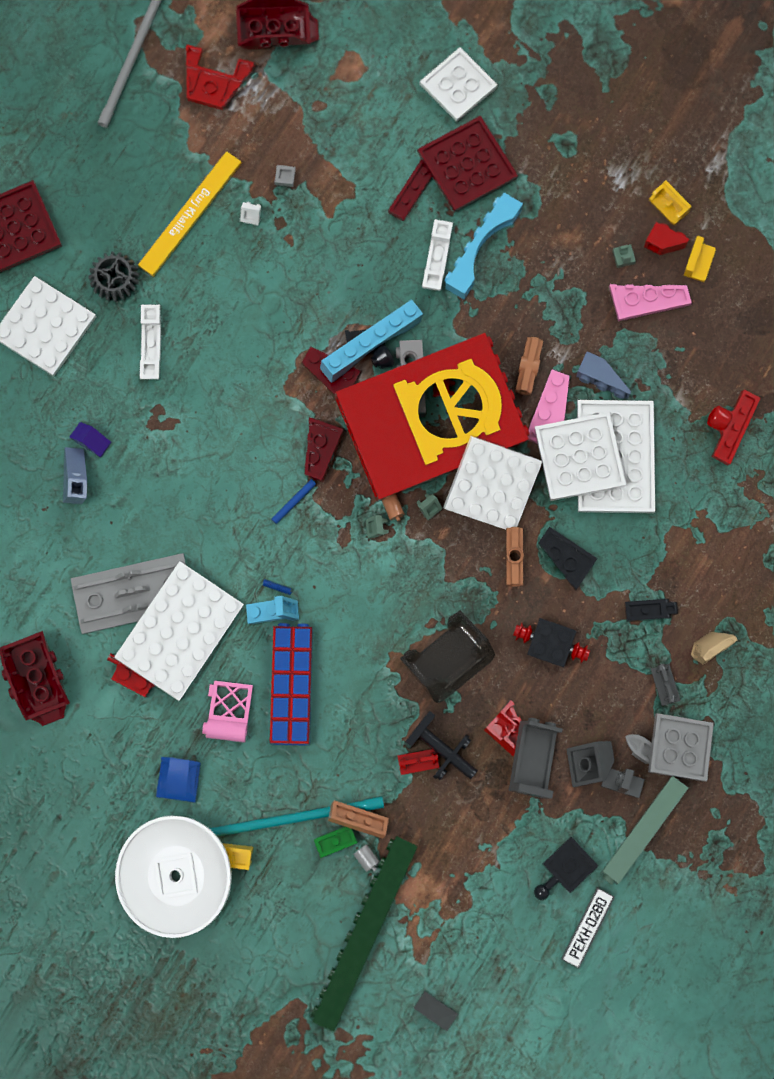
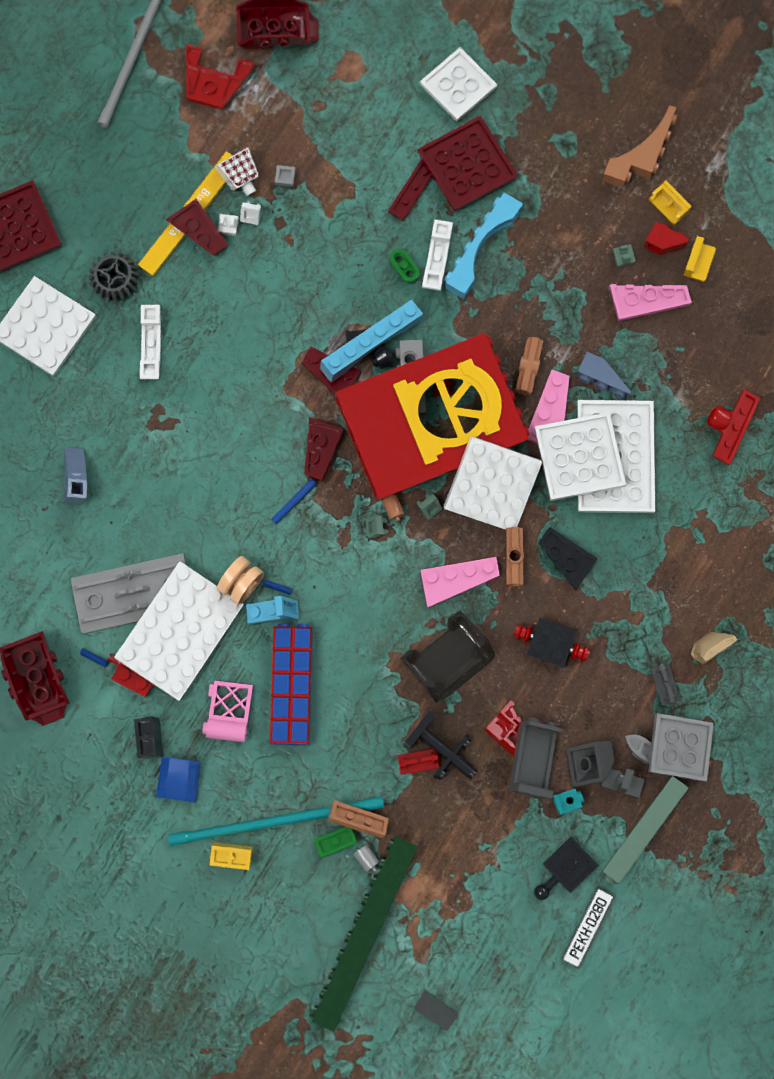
(90, 439): dark purple slope -> none
(93, 657): none -> blue piece
(147, 883): white dish -> none
(148, 737): none -> black hinge
(197, 225): none -> dark red wing
(228, 225): none -> white tile
(239, 171): none -> white torso
(240, 580): none -> light nougat wheel
(405, 266): none -> green plate
(454, 579): none -> bright pink wing
(561, 804): none -> teal brick
(643, 157): none -> nougat arch
(650, 610): black hinge -> none

